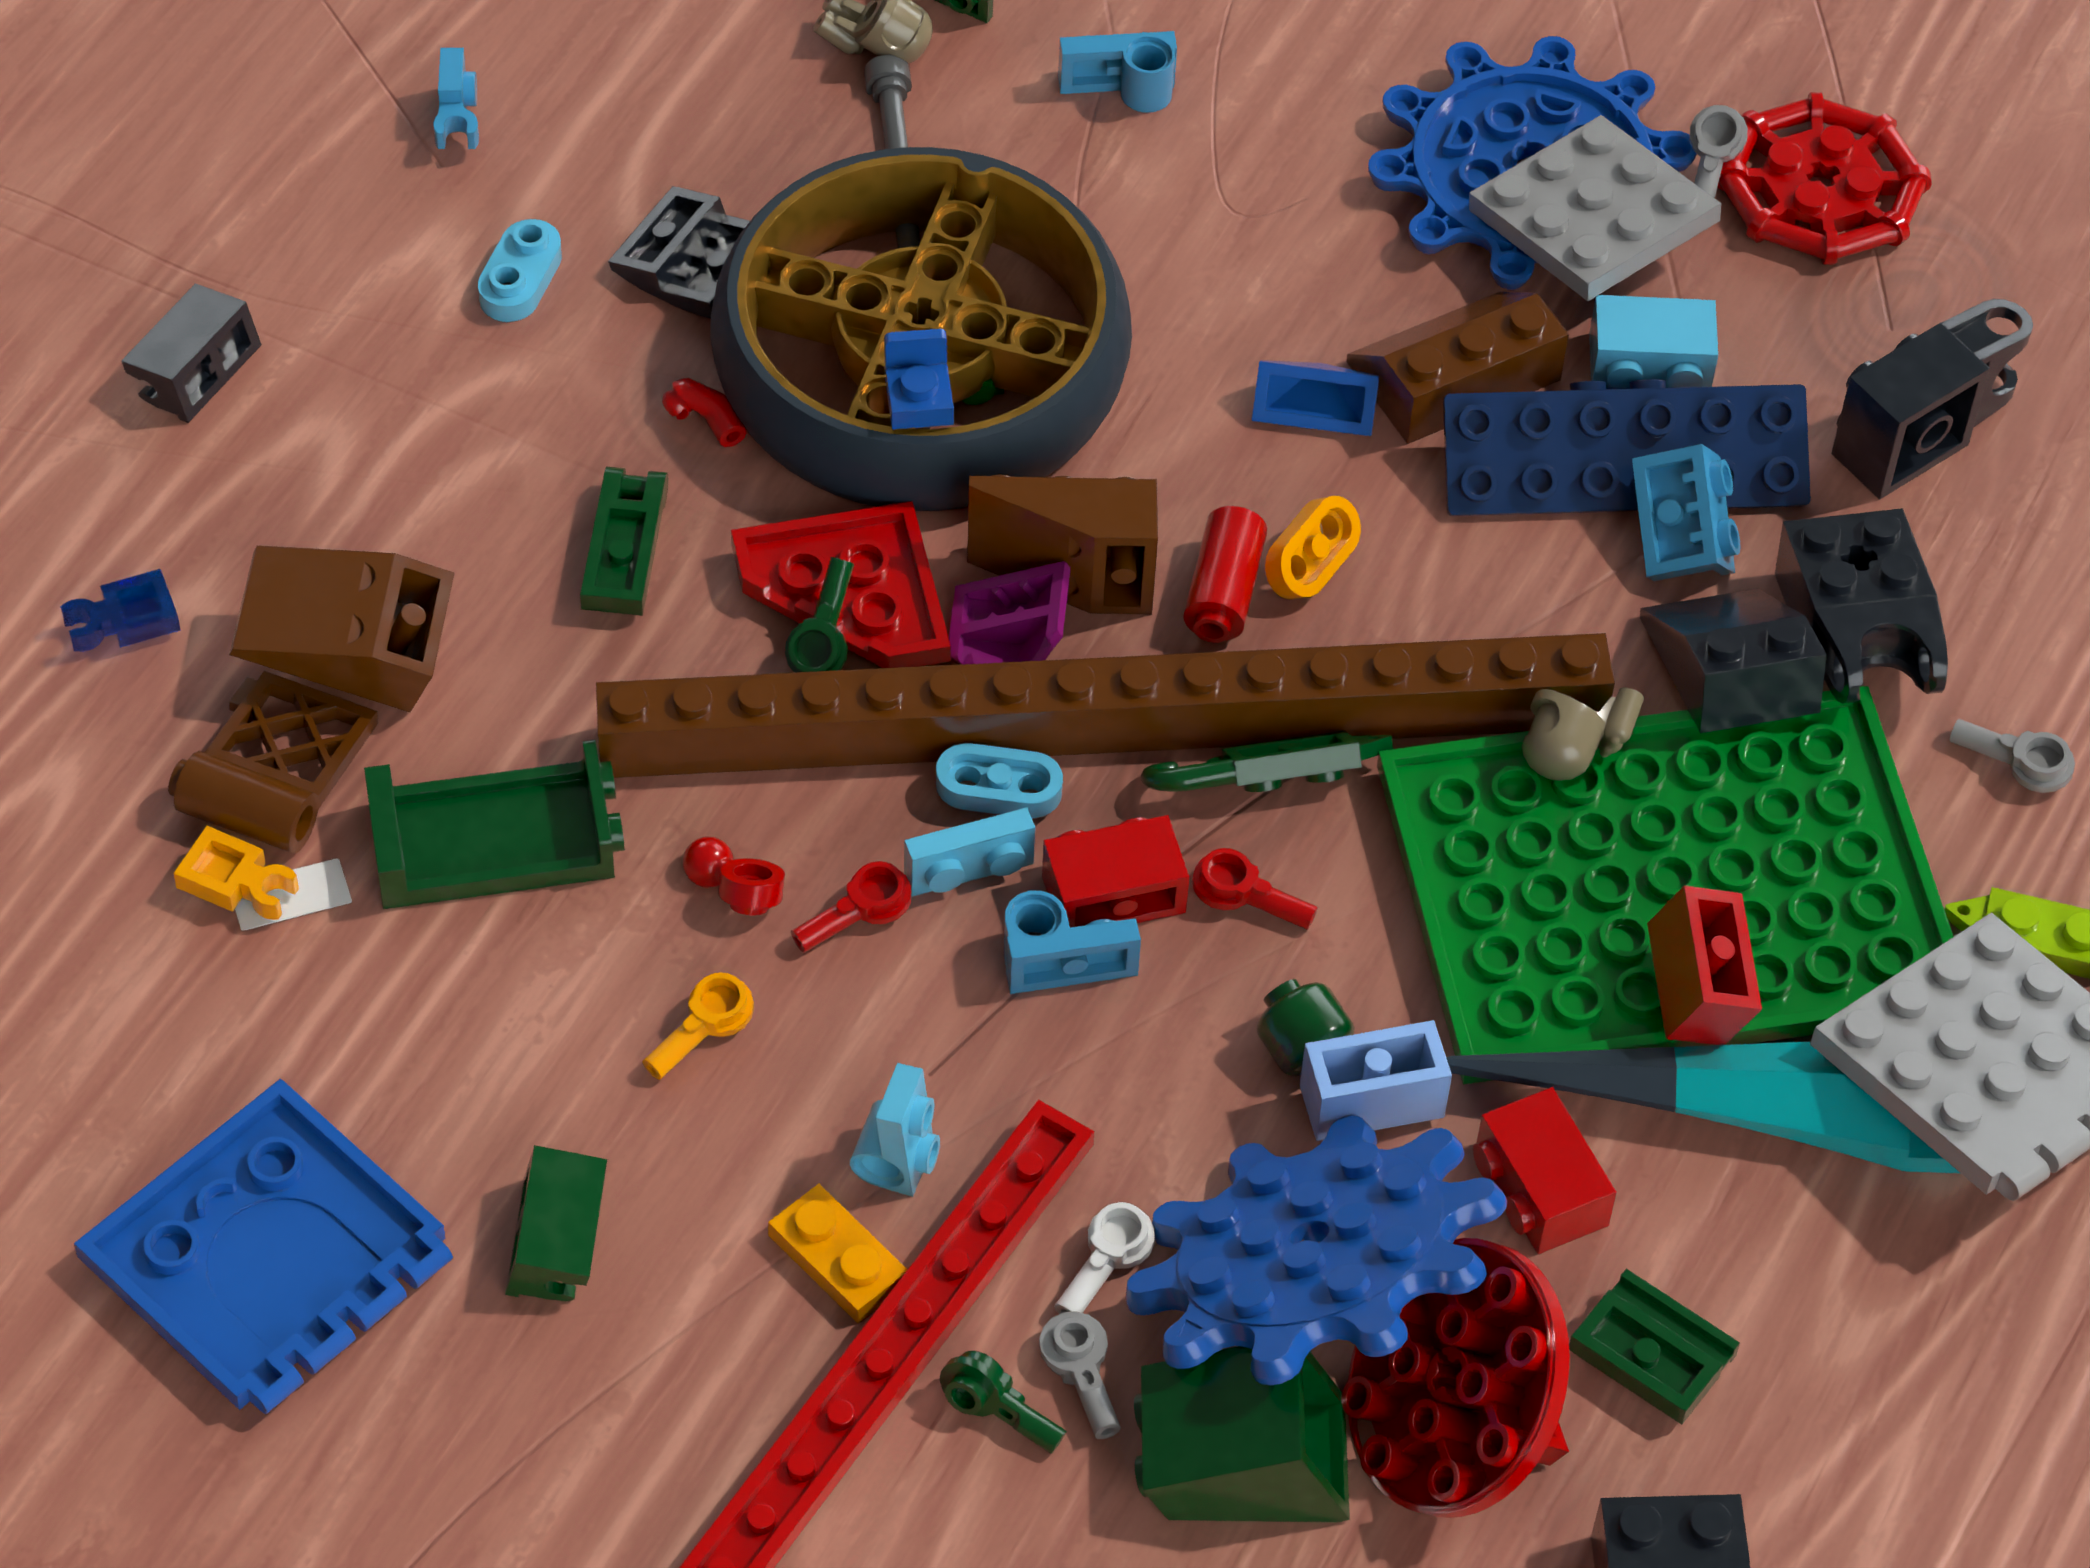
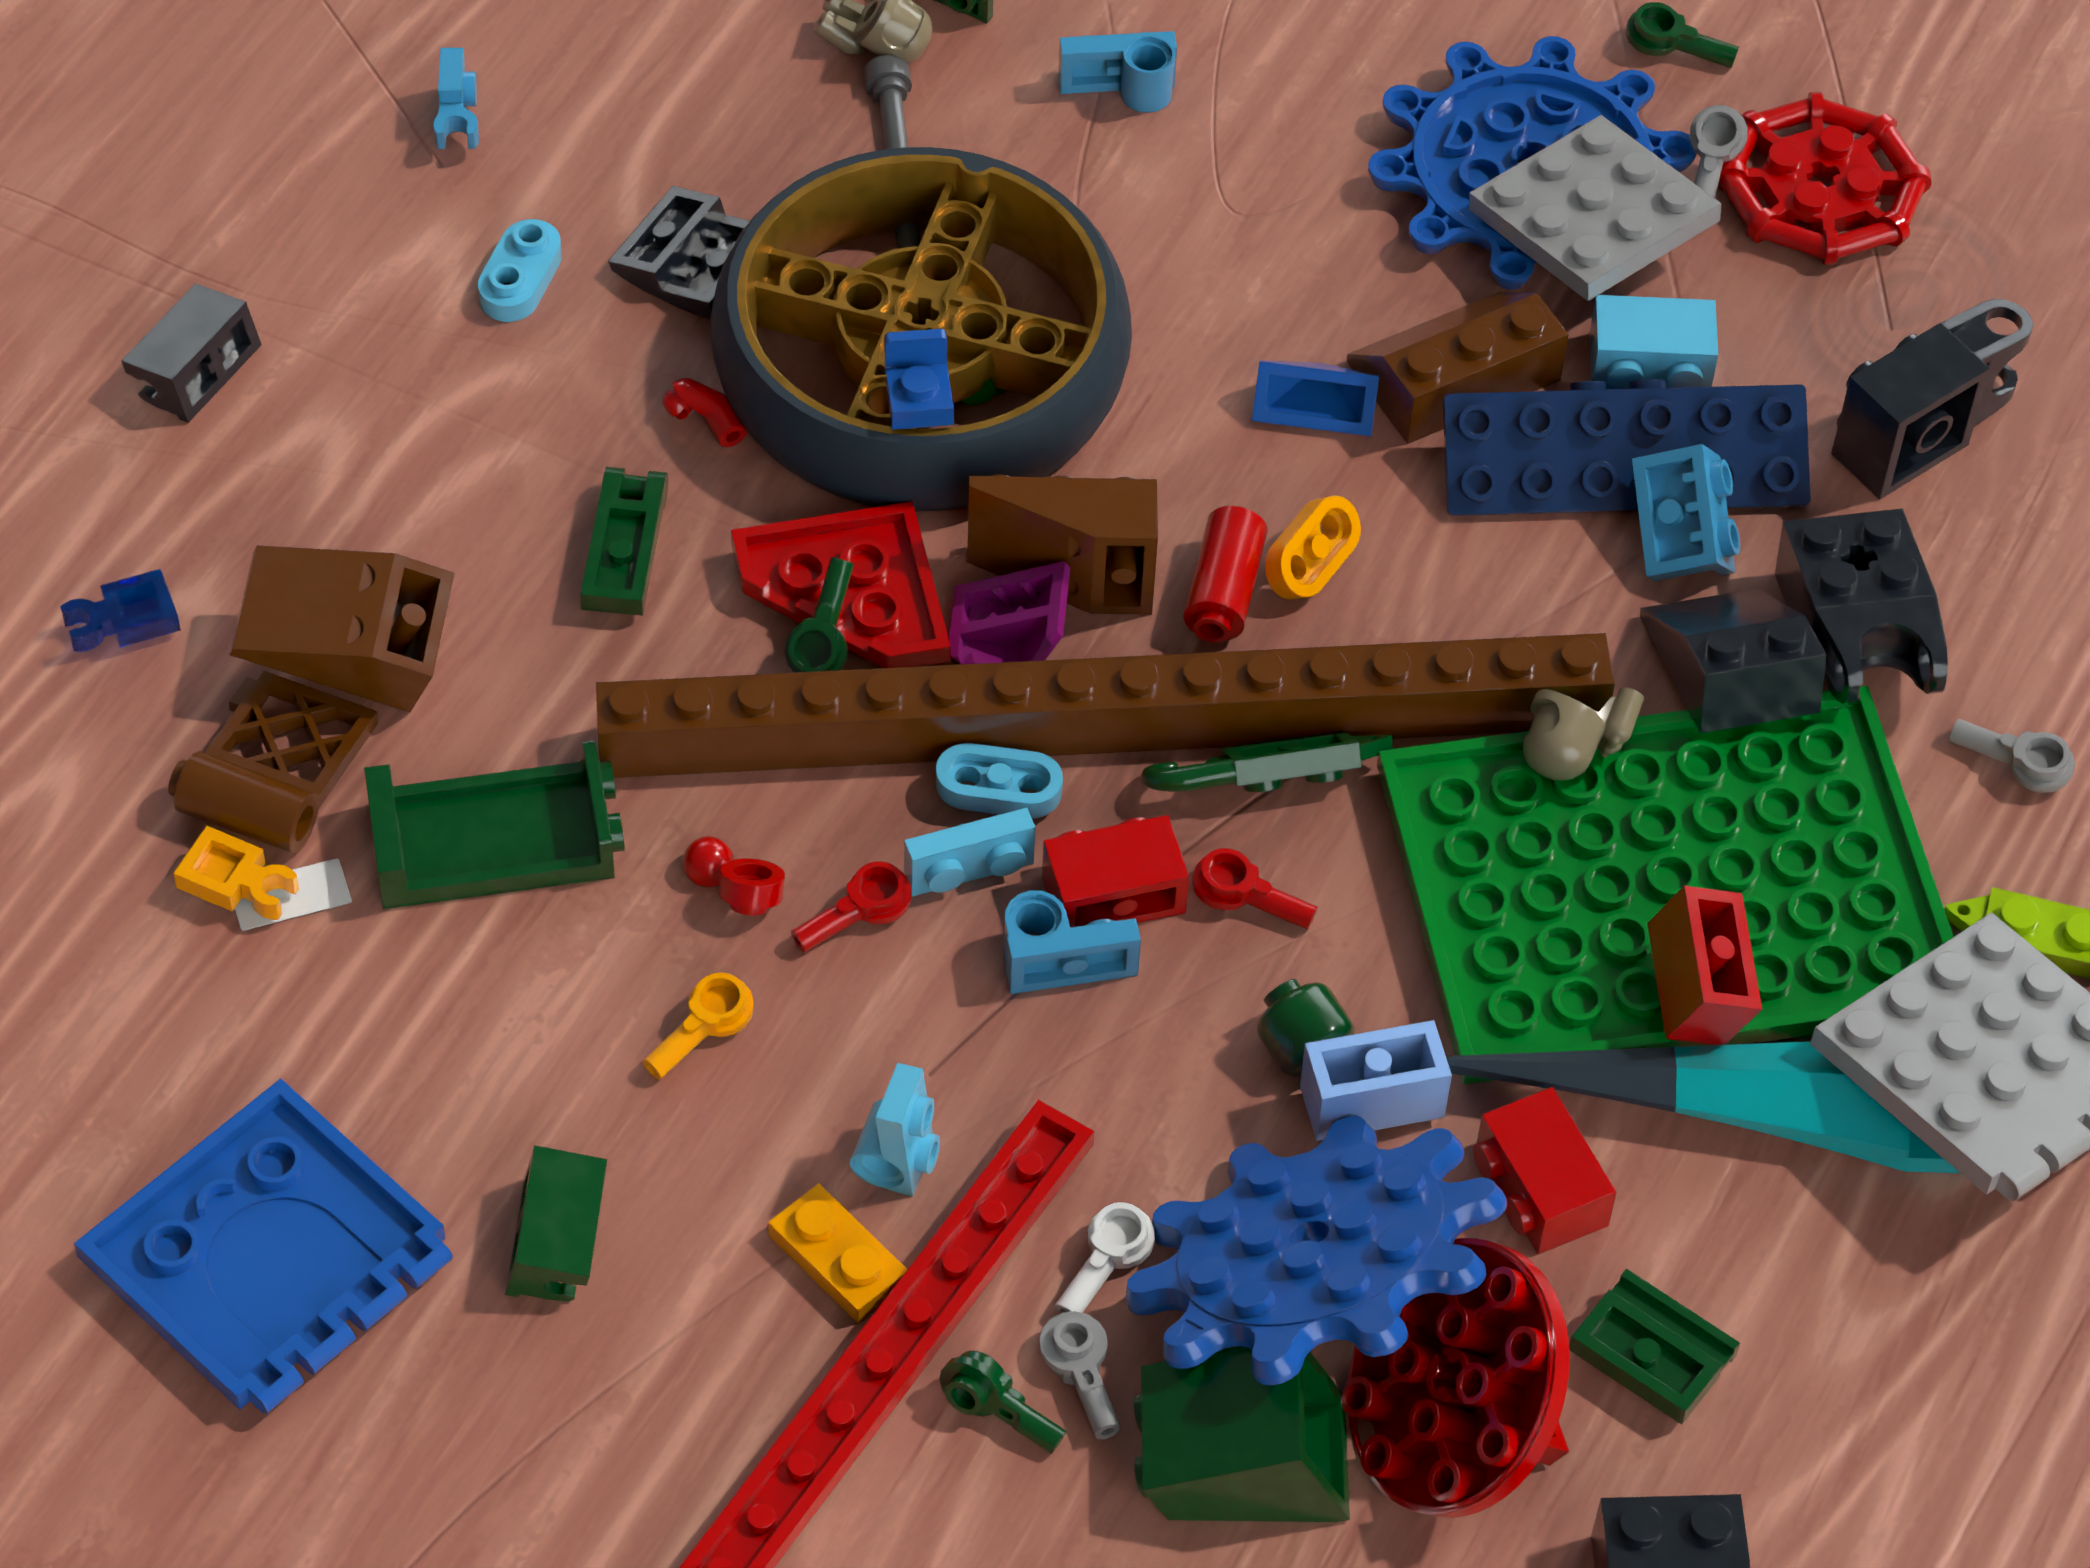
(1661, 30): none -> dark green plate

